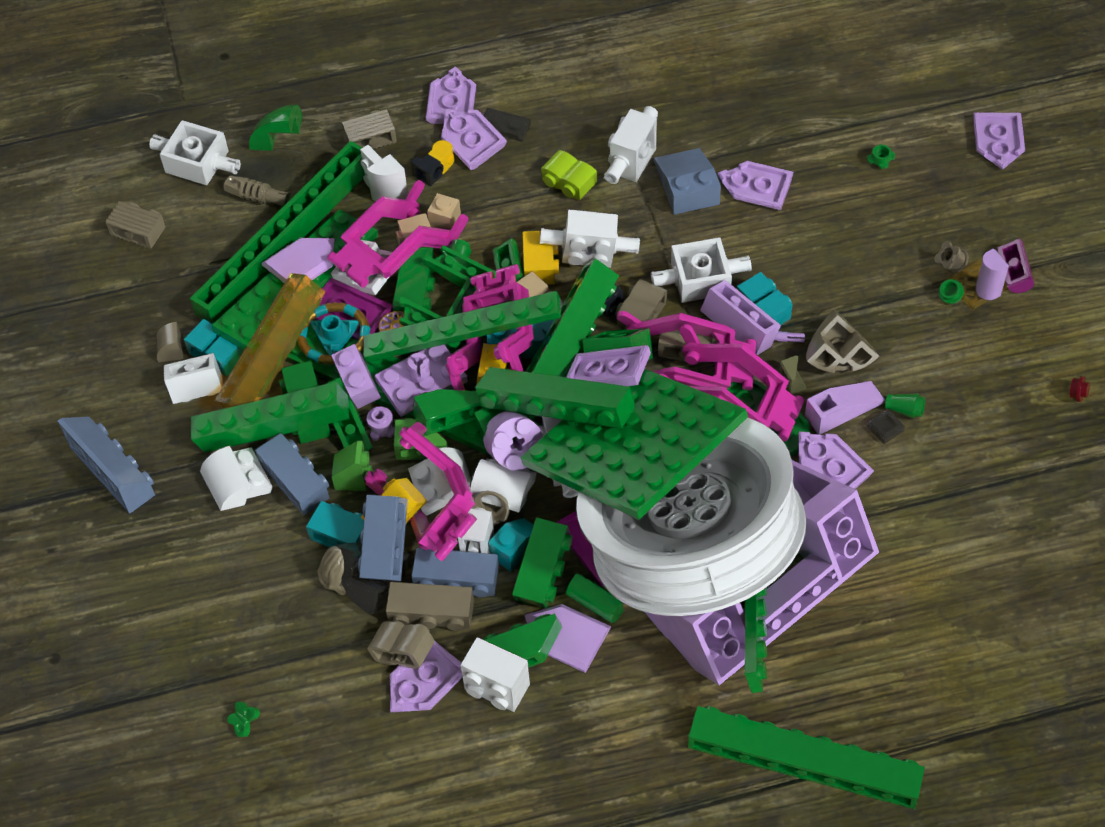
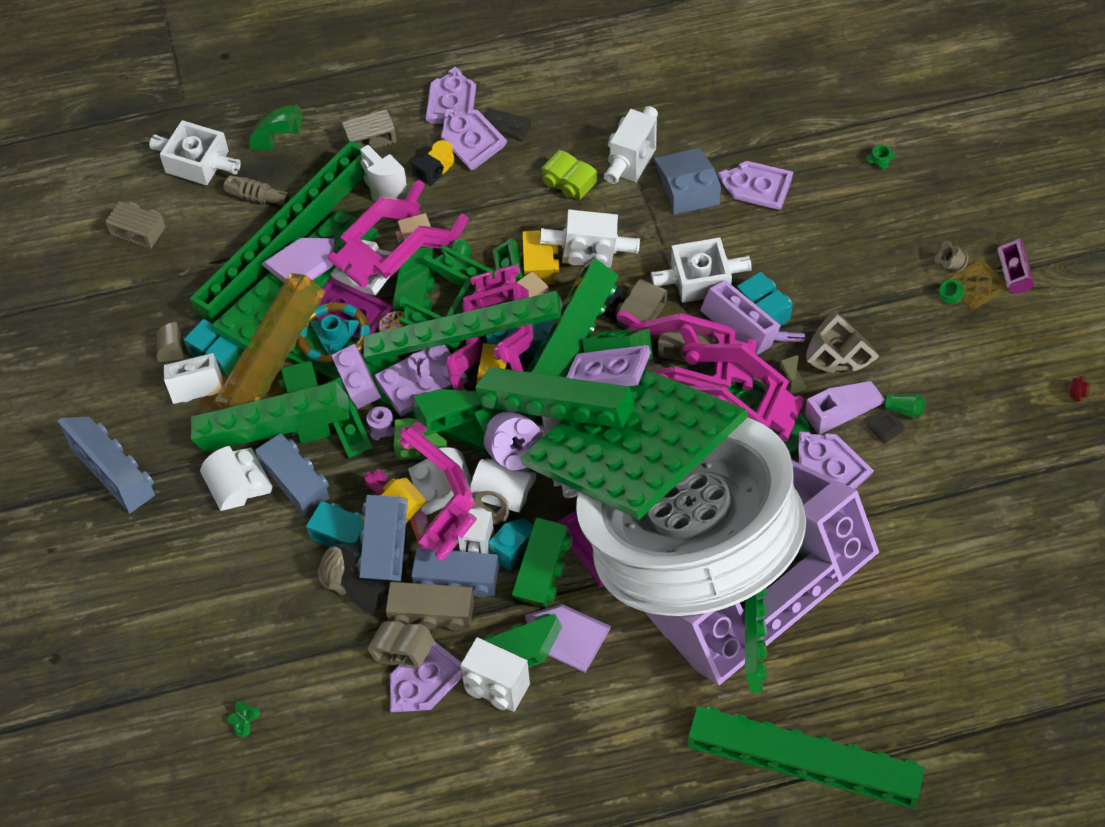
(350, 468): bright green slope -> none
(443, 212): tan brick -> none
(595, 598): green brick -> none
(991, 276): lavender brick -> none
(999, 137): lavender tile -> none

